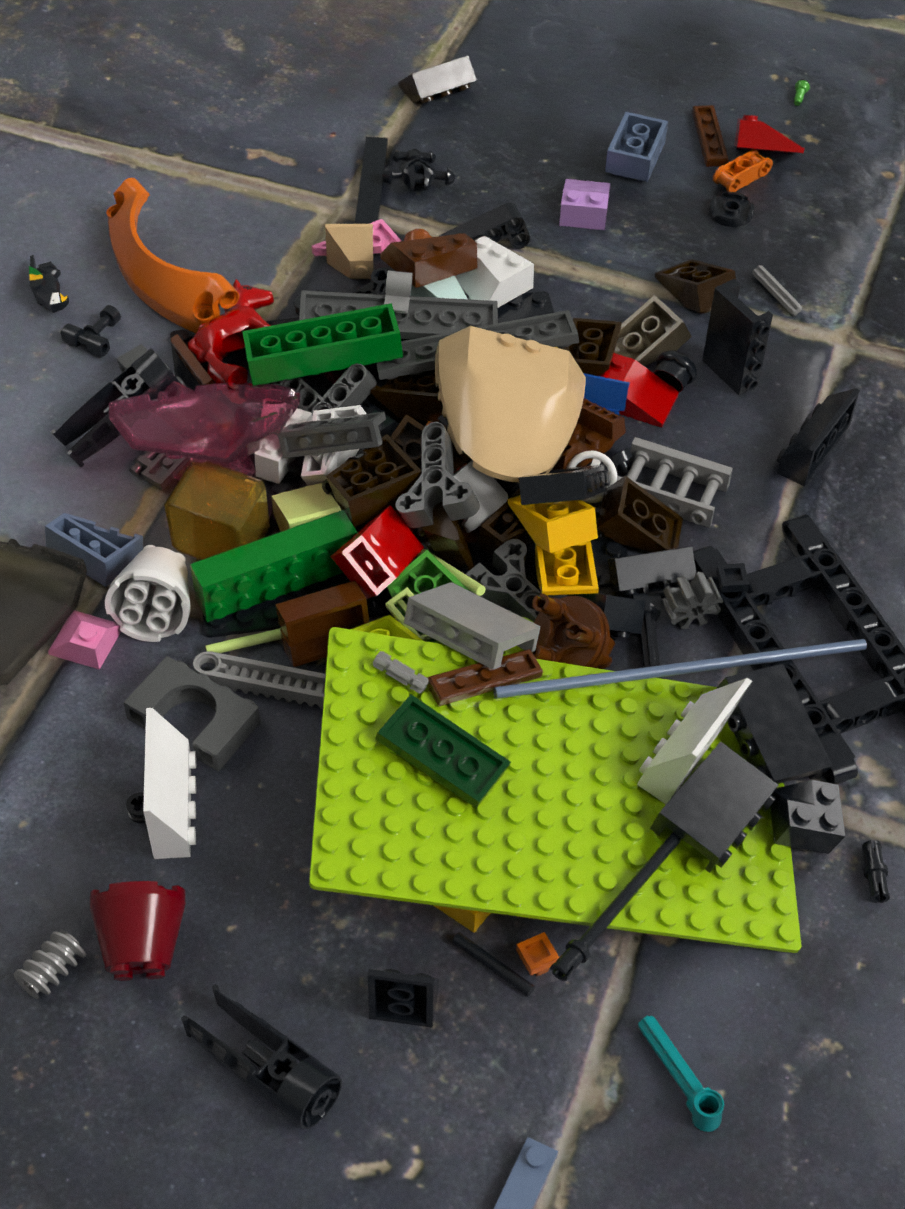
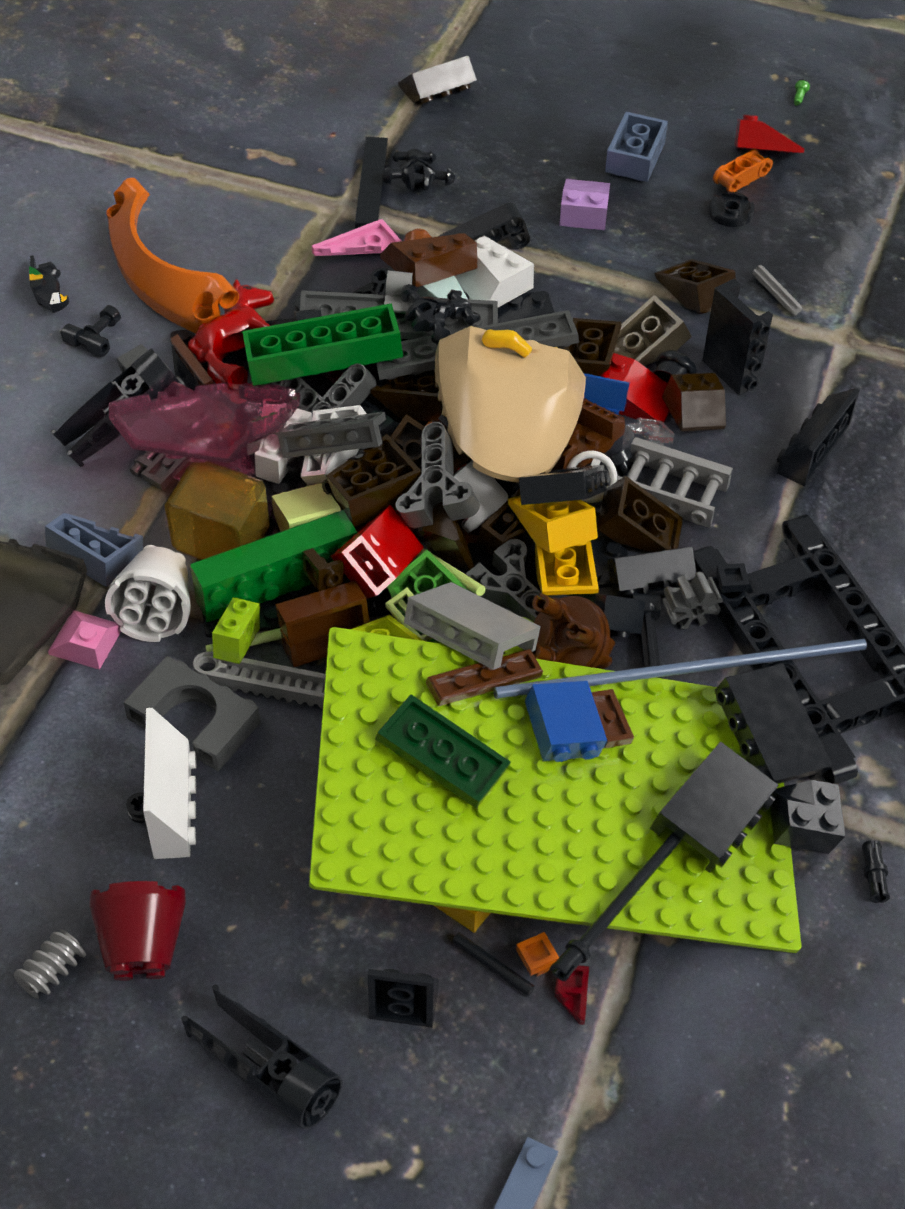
(236, 630): none -> lime brick
(307, 314): none -> black plate
(320, 573): none -> dark brown bracket
(350, 249): tan slope -> none
(400, 672): light grey axle -> none
(431, 313): none -> black piece
(506, 339): none -> yellow arm
(565, 721): none -> blue brick
(573, 993): none -> dark red tile
(612, 719): none -> reddish brown plate
(652, 430): none -> clear plate
(687, 1081): teal axle -> none
(689, 740): white slope -> none
(696, 401): none -> dark brown slope
(709, 135): reddish brown tile -> none

